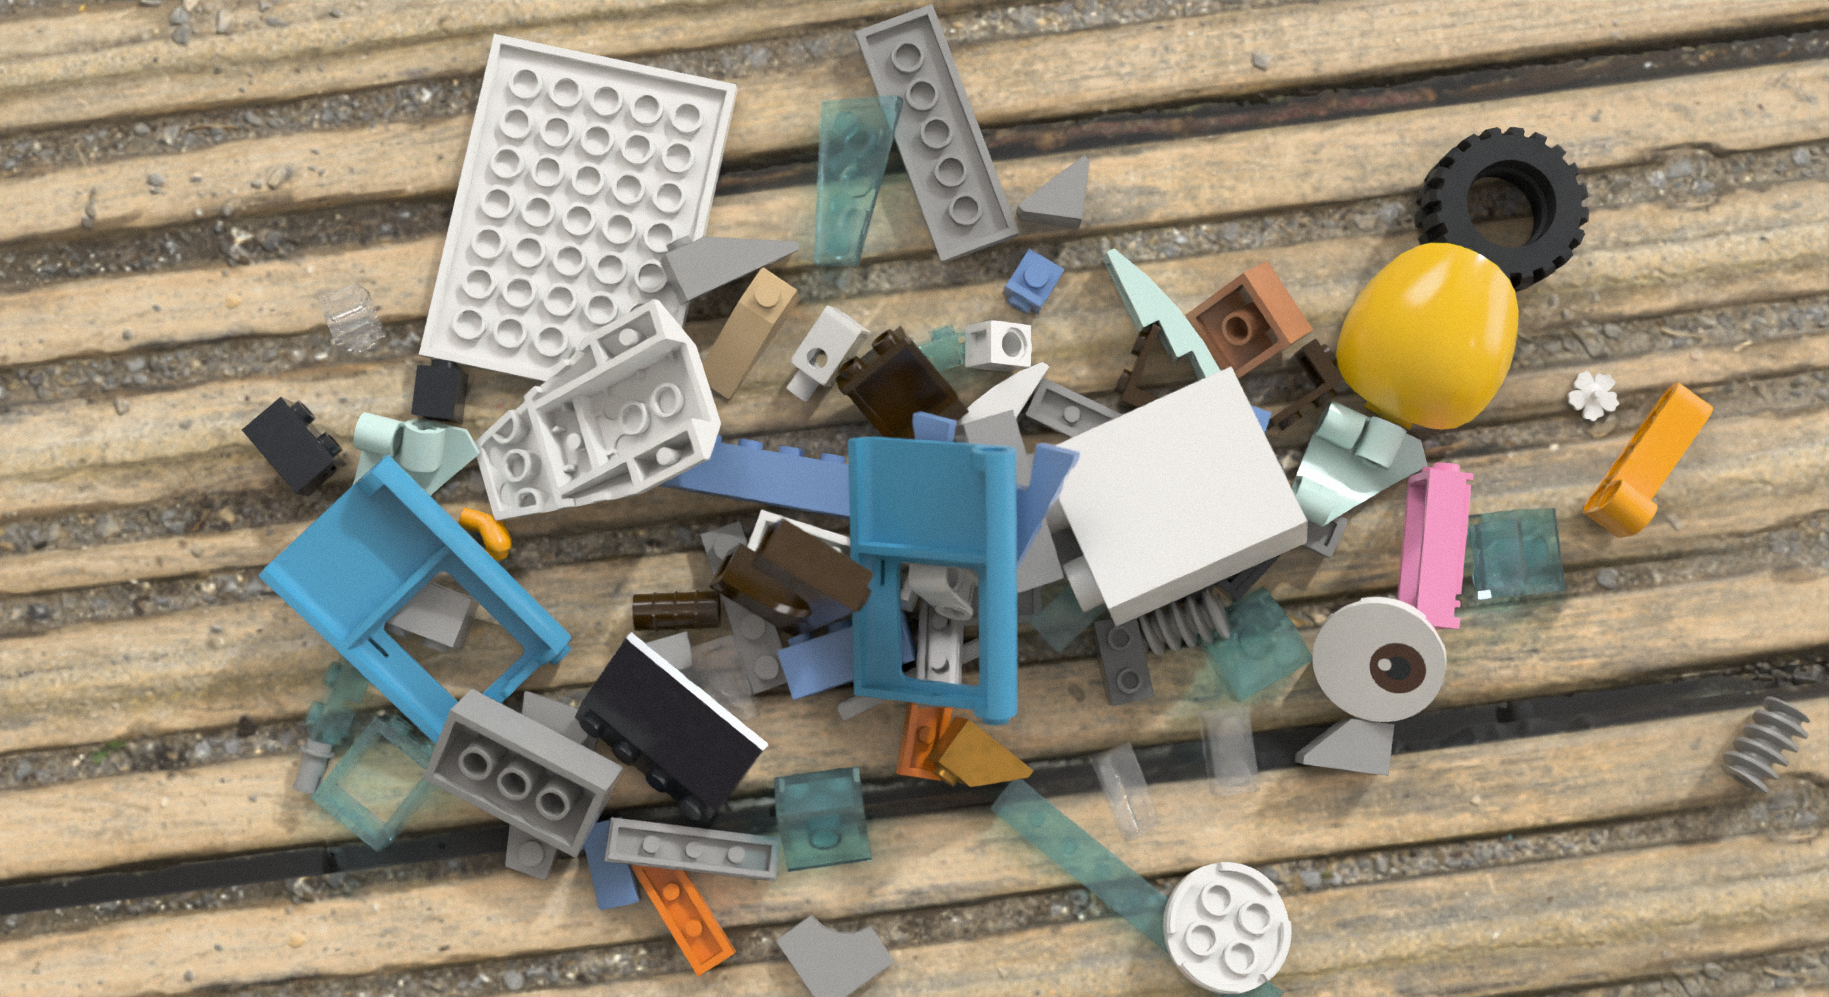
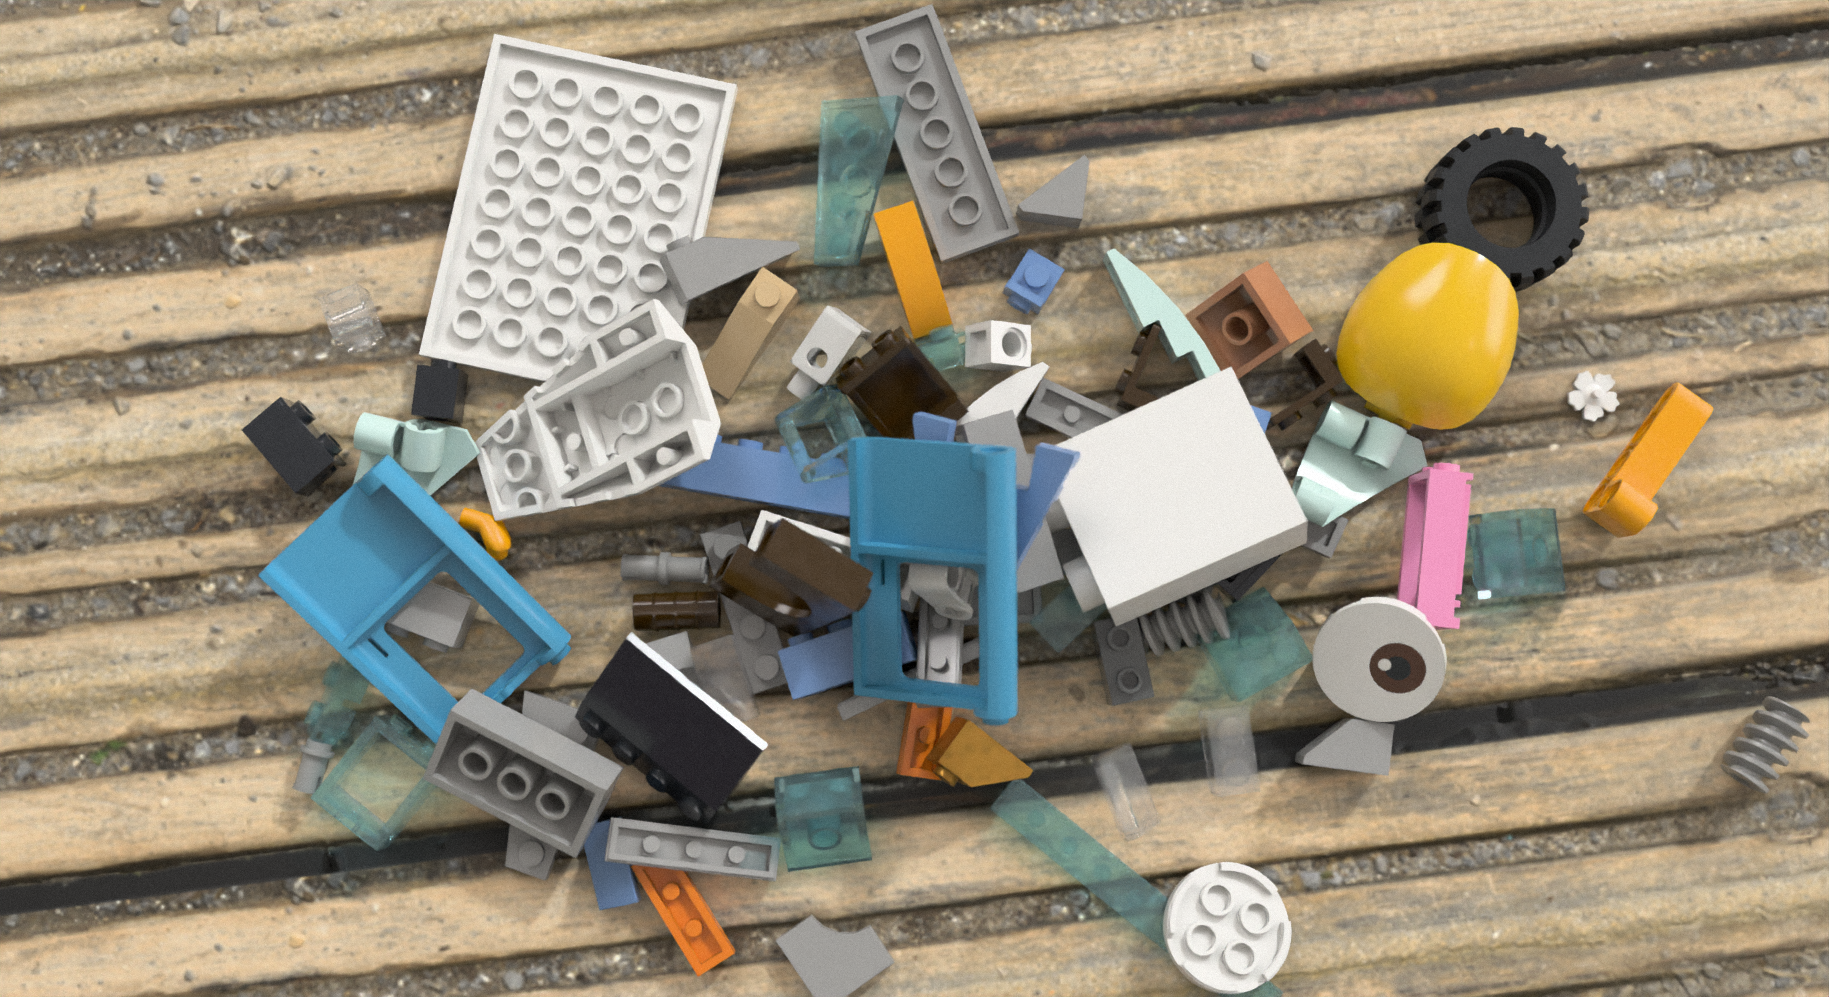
(665, 568): none -> light grey pin
(825, 406): none -> clear light blue tile
(912, 268): none -> light orange slope

